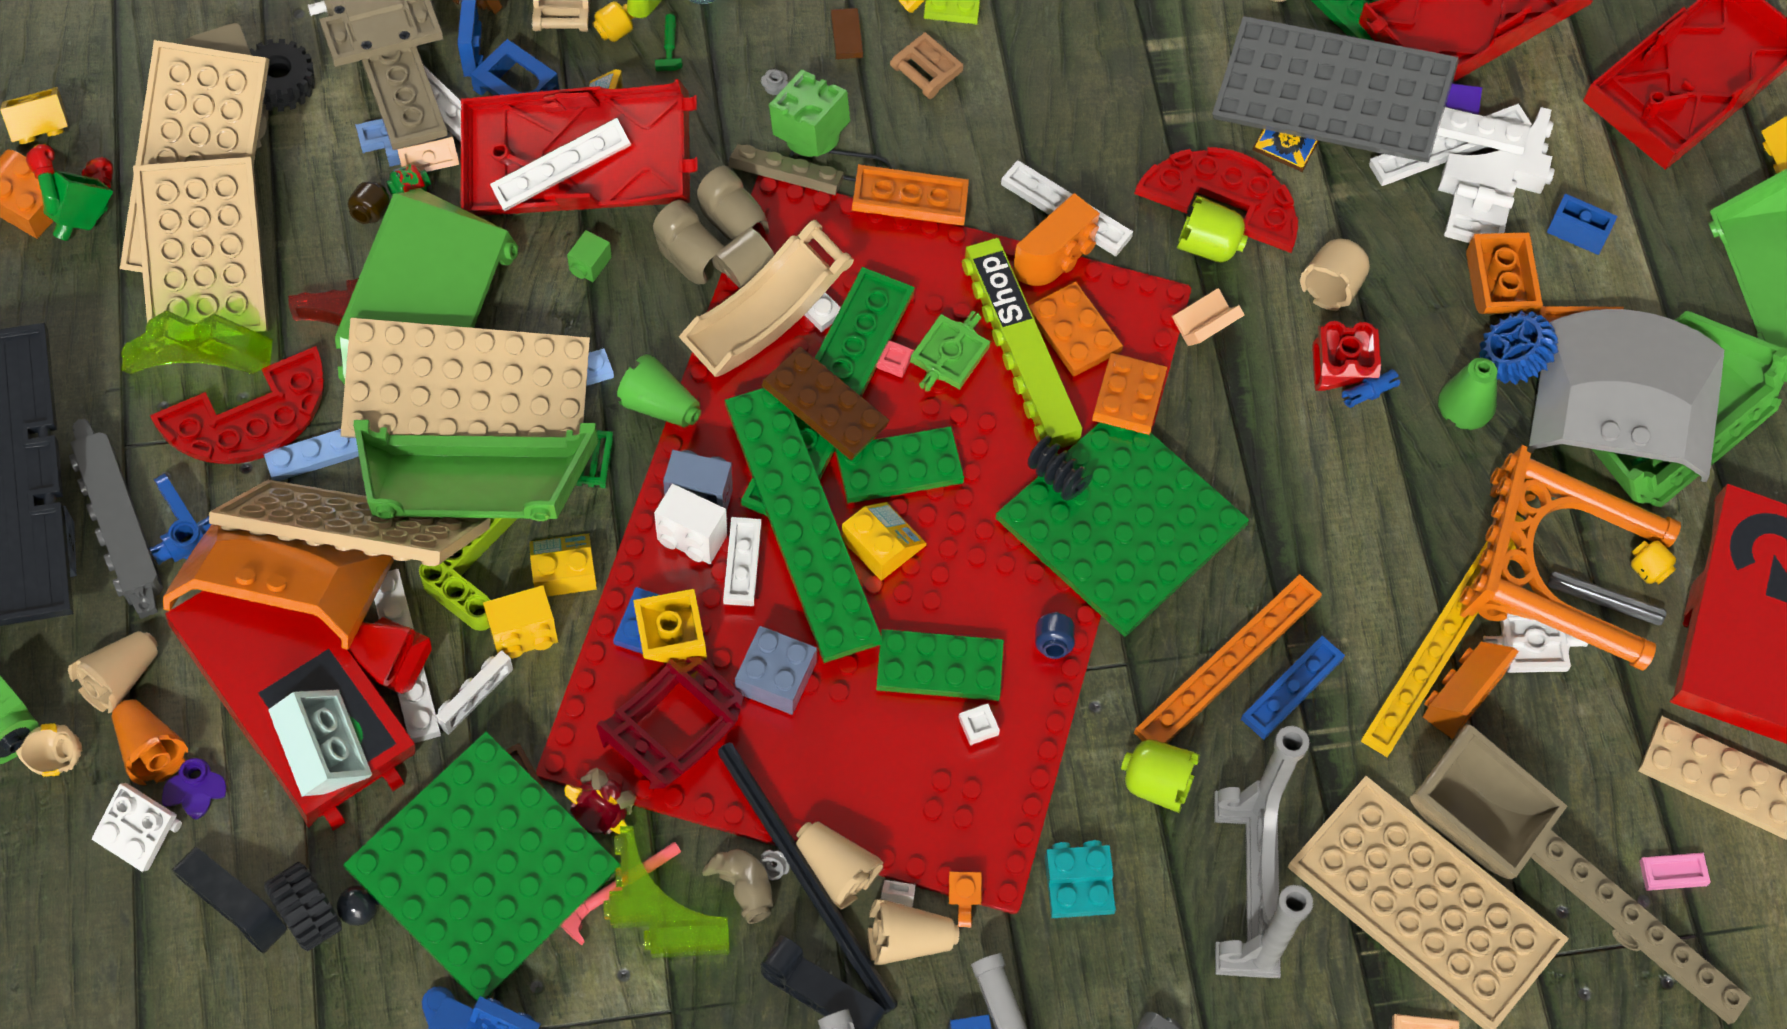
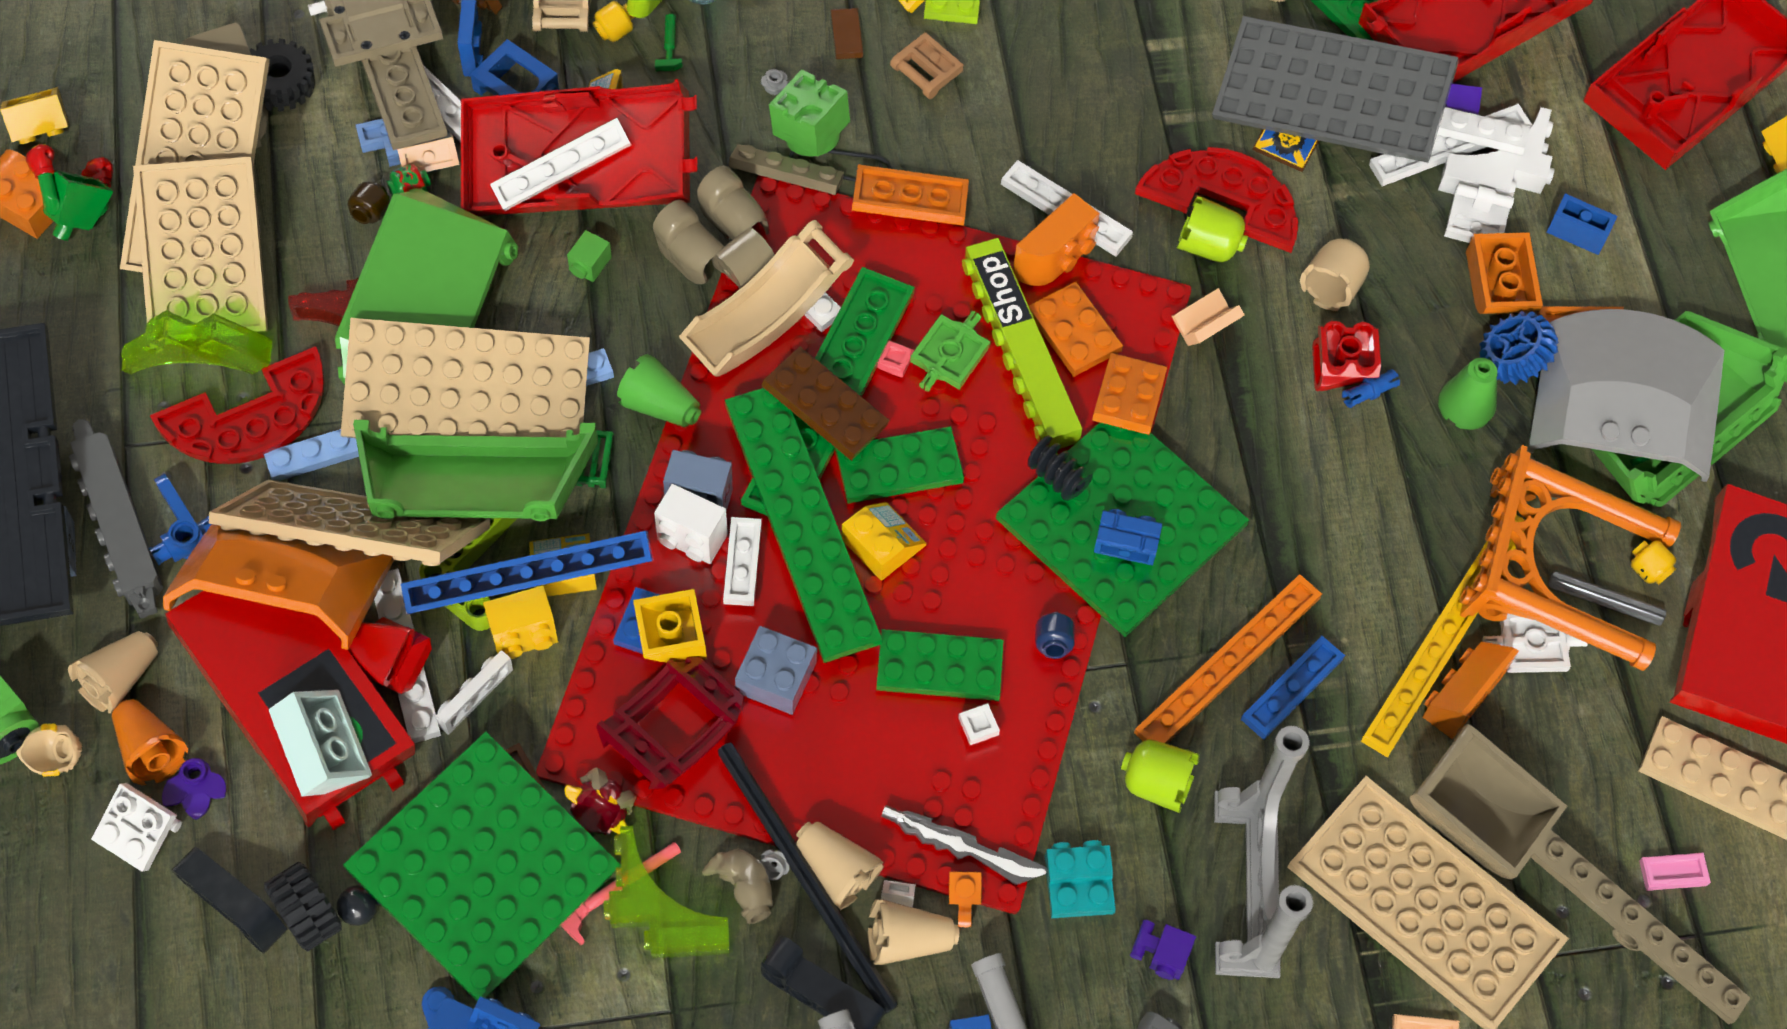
(526, 572): none -> blue brick
(961, 844): none -> flat silver sword
(1128, 537): none -> blue brick
(1169, 951): none -> dark purple brick

